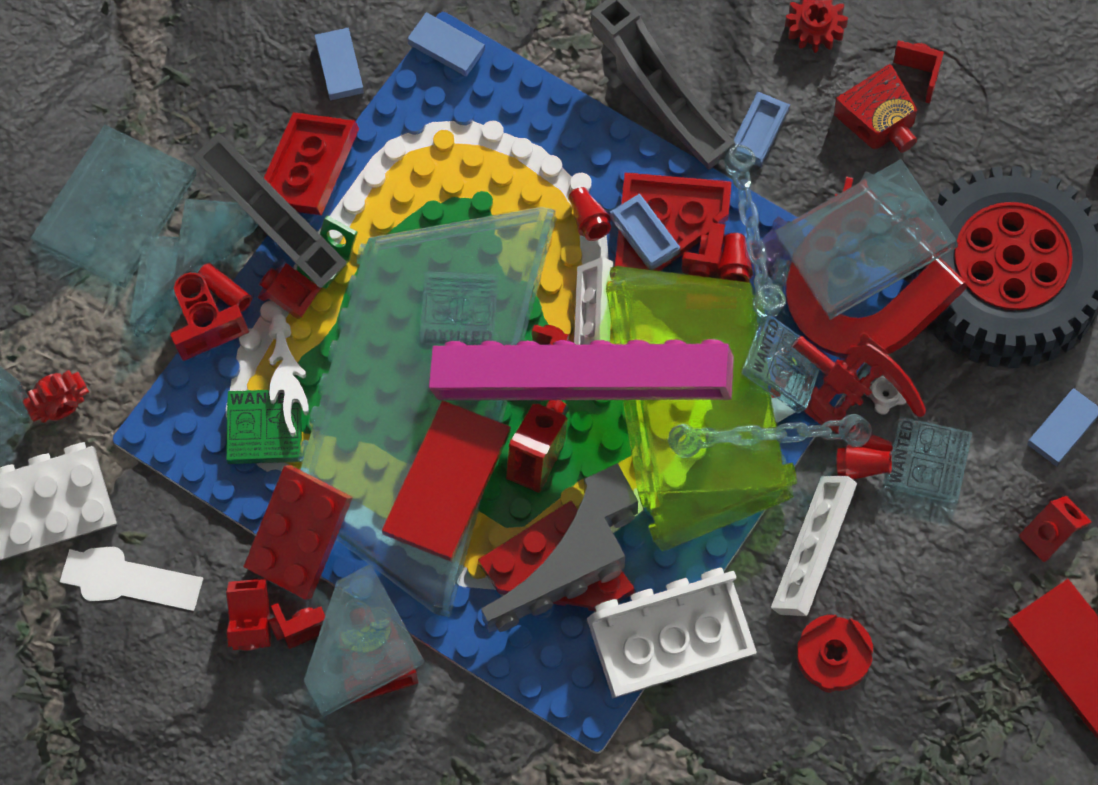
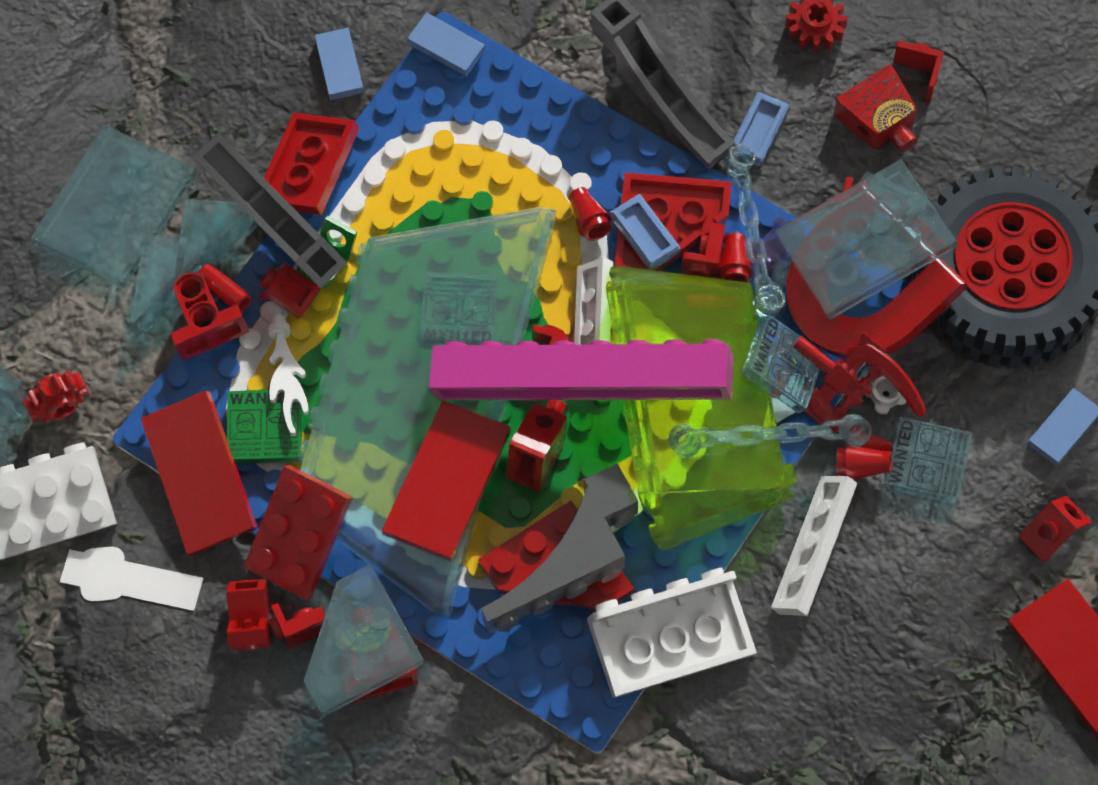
(199, 473): none -> red tile
(833, 674): red plate -> none

